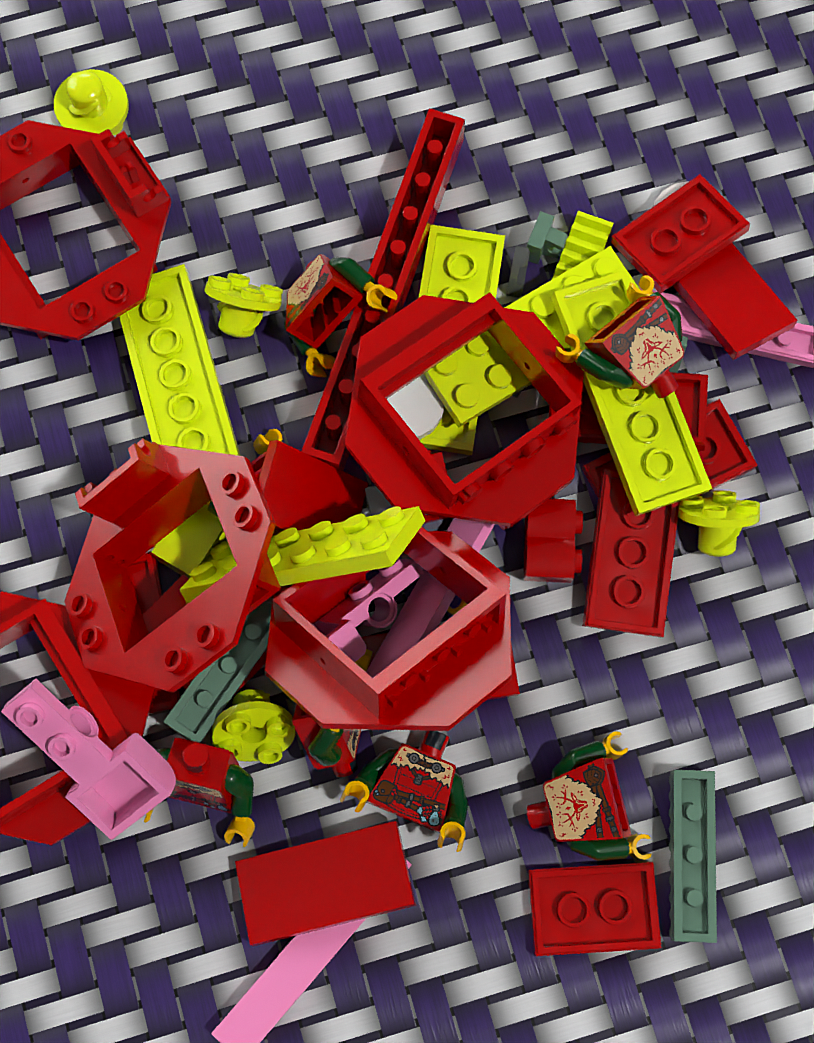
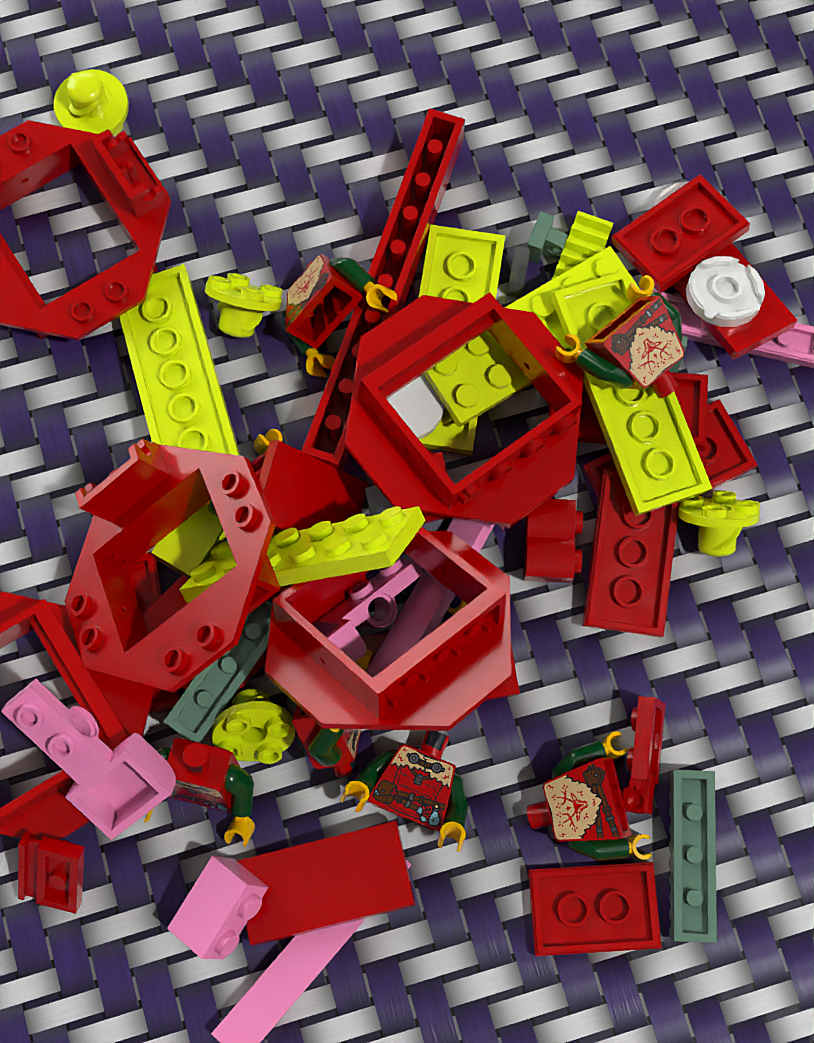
(51, 872): none -> red plate
(218, 908): none -> bright pink brick
(645, 756): none -> red hinge
(725, 291): none -> white tile

